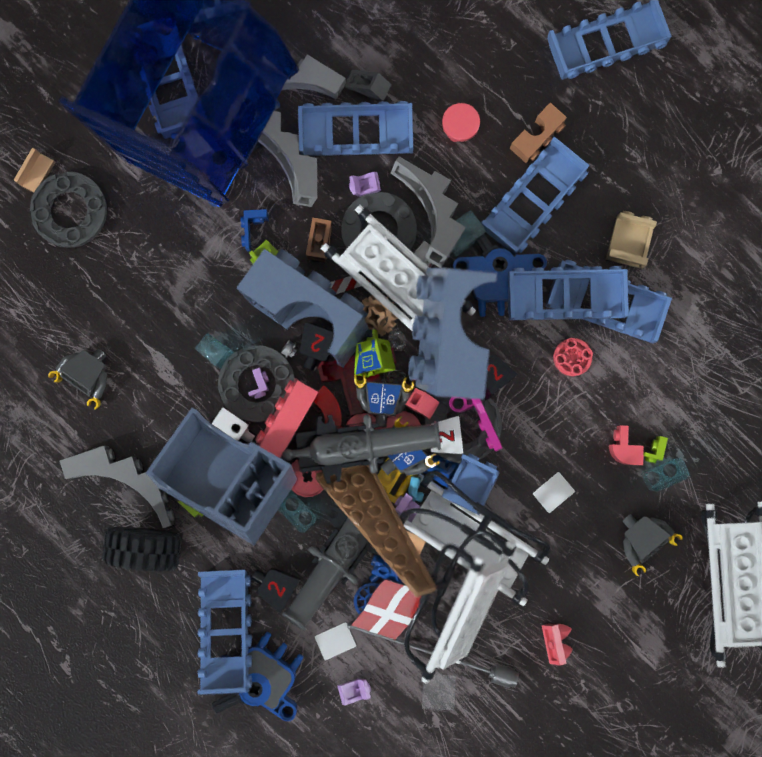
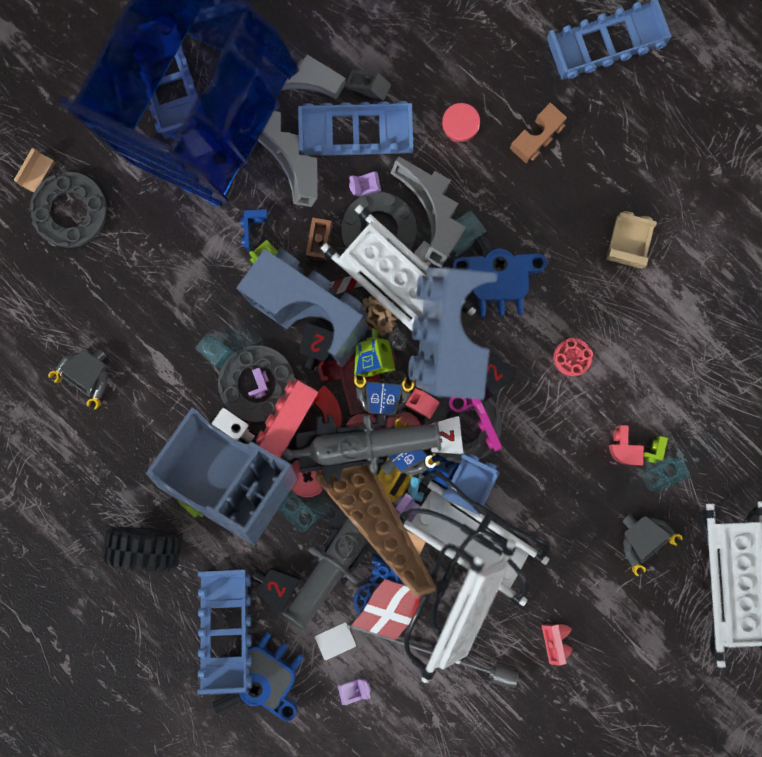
(101, 463): light grey arch -> none
(289, 349): light grey plate -> none
(439, 692): clear piece -> none
(553, 492): white sticker -> none
(556, 165): medium blue window -> none
(607, 293): medium blue window -> none
(645, 313): medium blue window -> none

